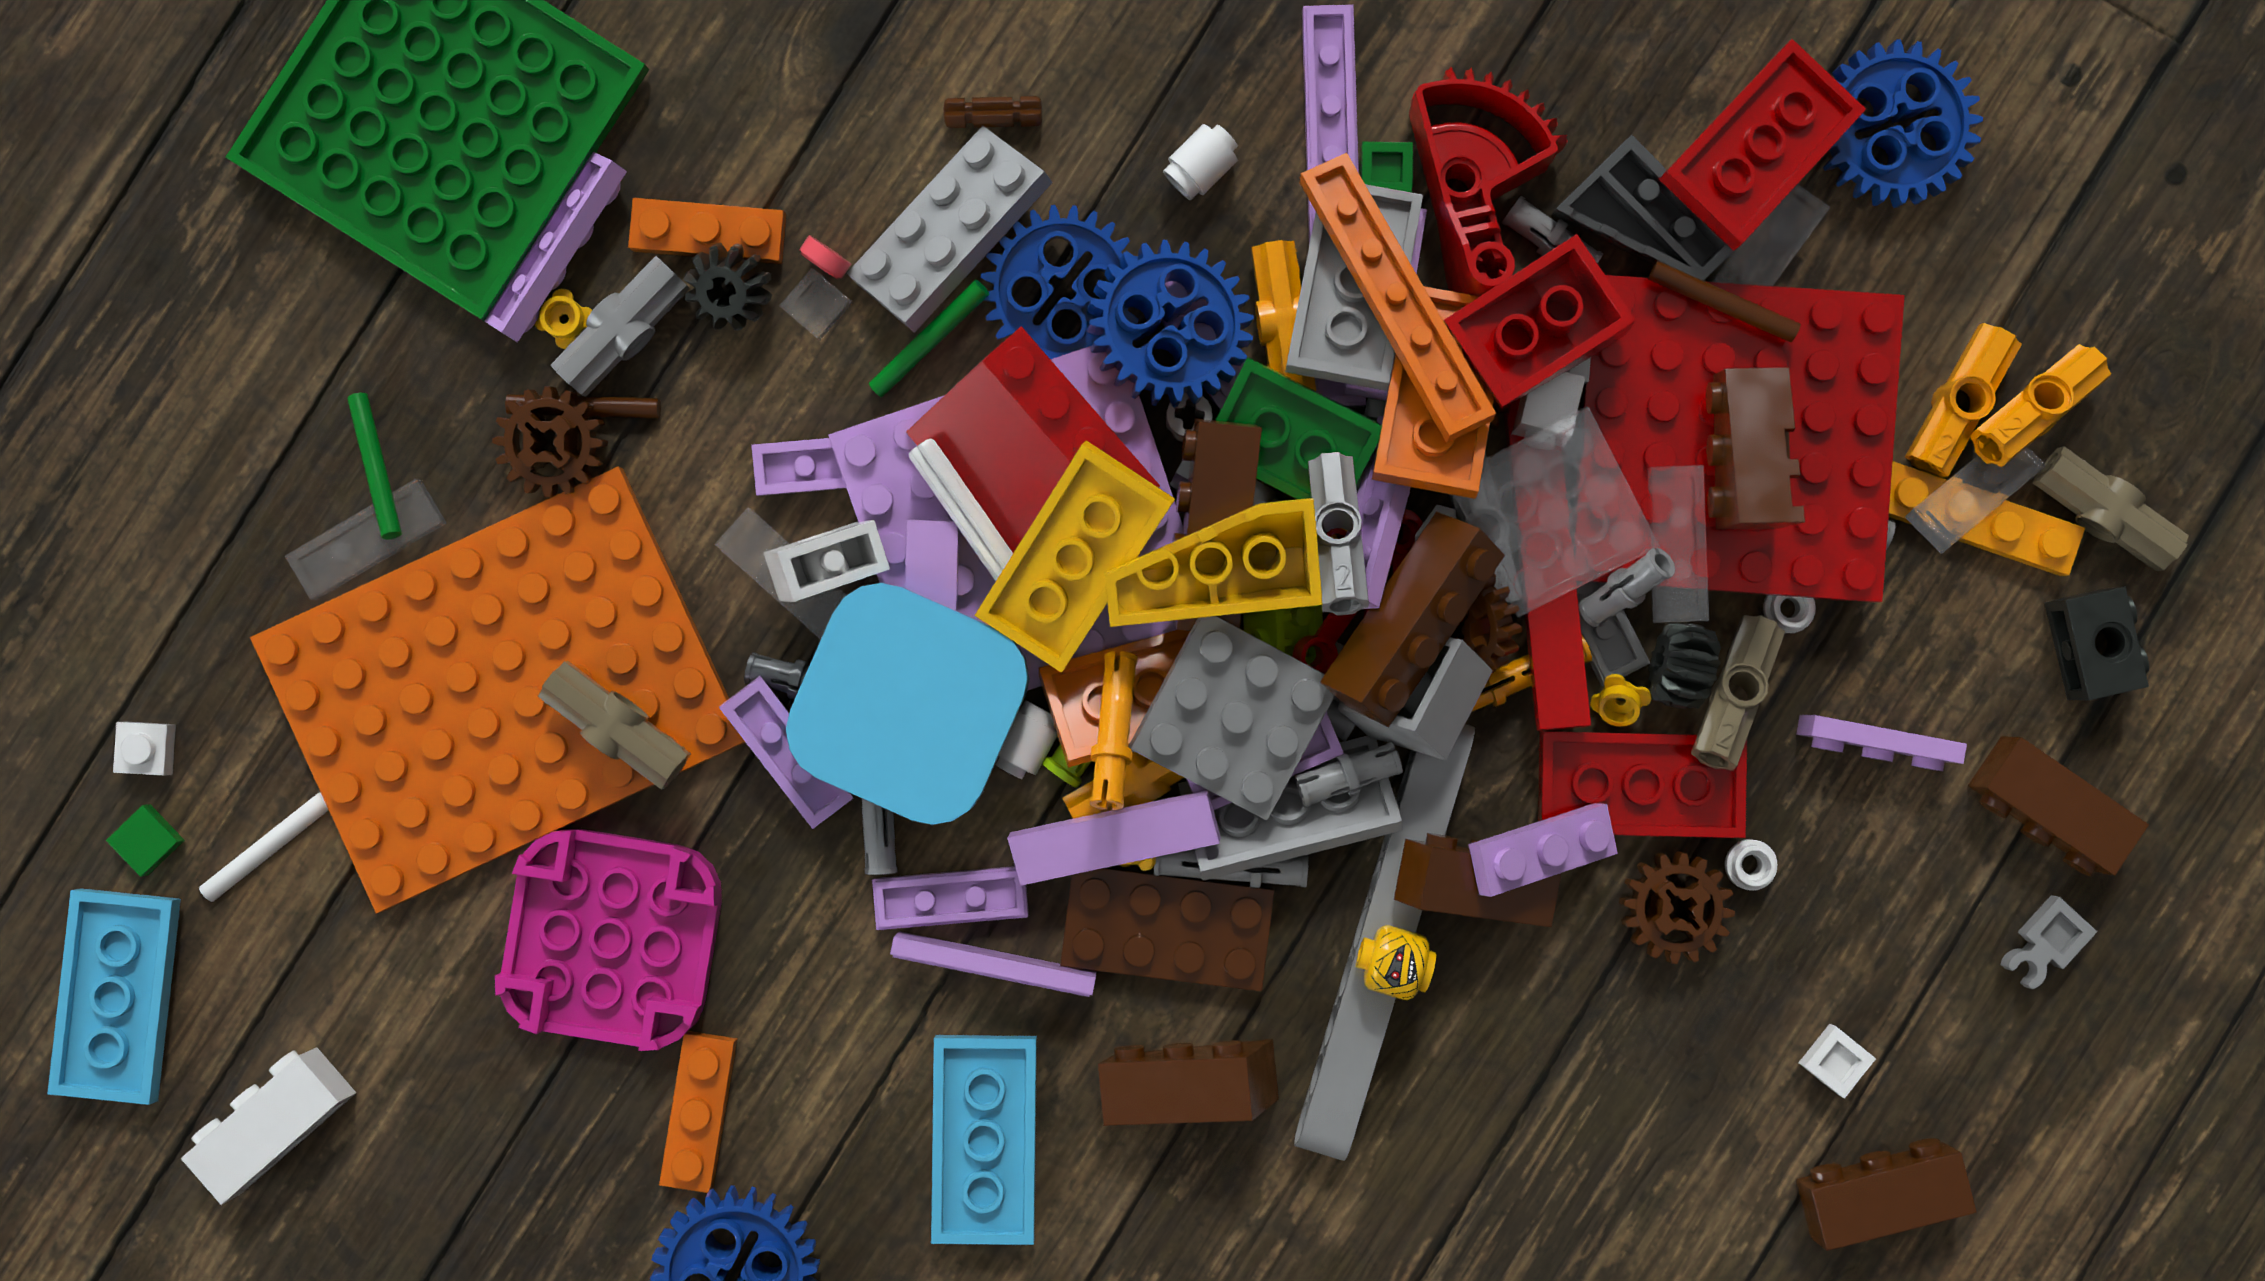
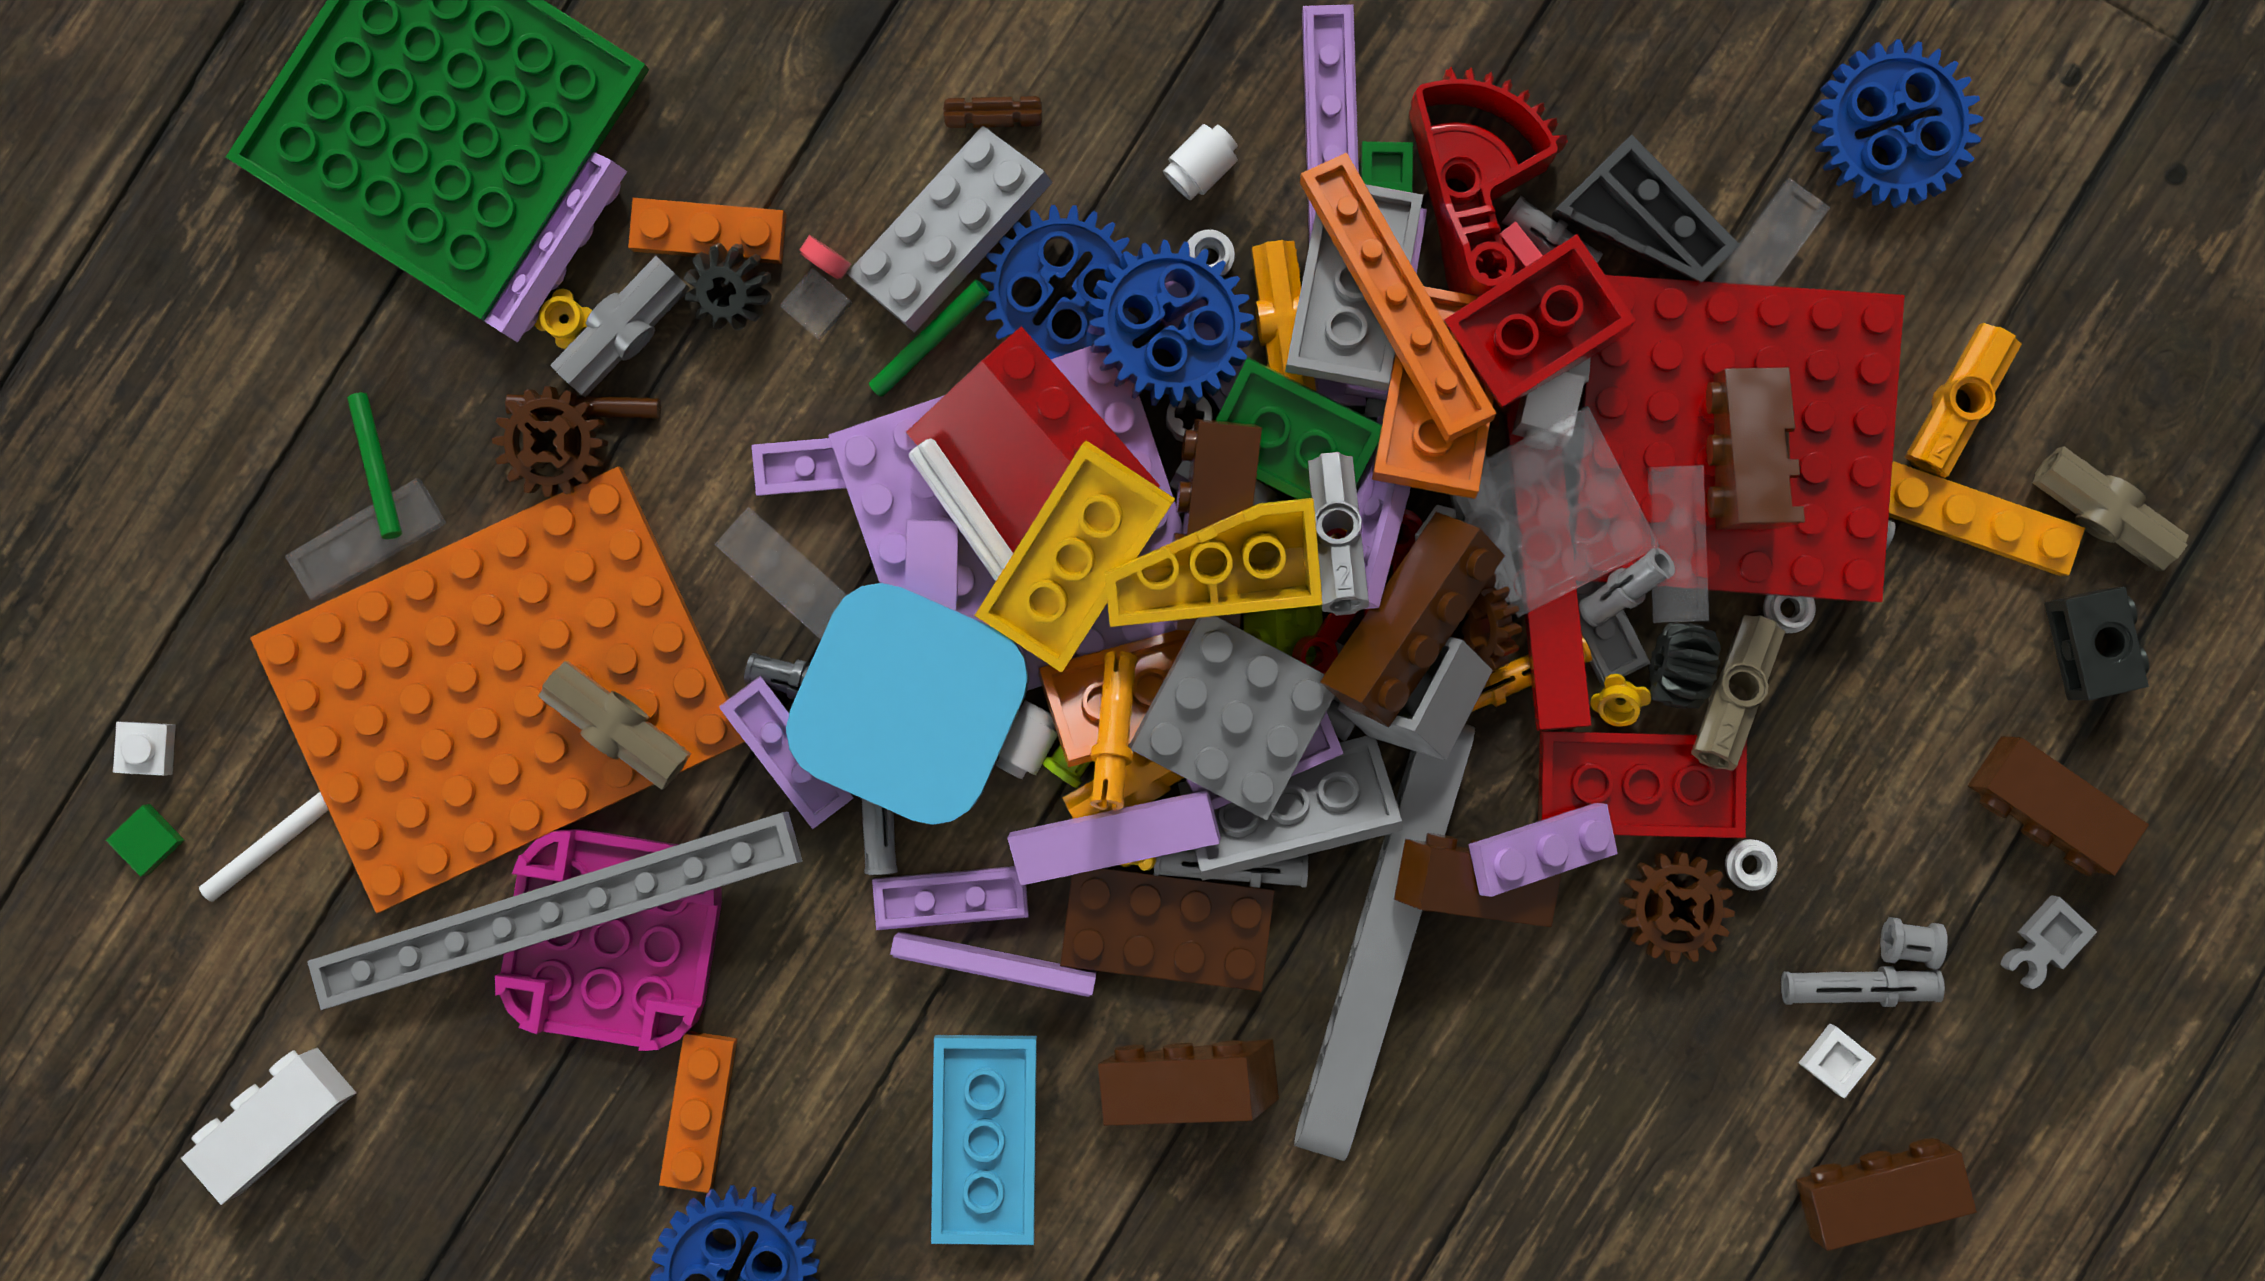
(114, 996): medium azure plate -> none
(555, 910): none -> light grey plate
(826, 561): white brick -> none
(1214, 240): none -> white plate
(1348, 774): light grey pin -> none
(1396, 962): yellow head -> none
(1520, 246): none -> coral plate
(1724, 301): reddish brown bar -> none
(1762, 144): red plate -> none
(1880, 742): lavender plate -> none
(1882, 986): none -> light grey pin
(1913, 943): none -> light grey bush
(1971, 497): clear tile -> none
(2025, 420): light orange piece -> none

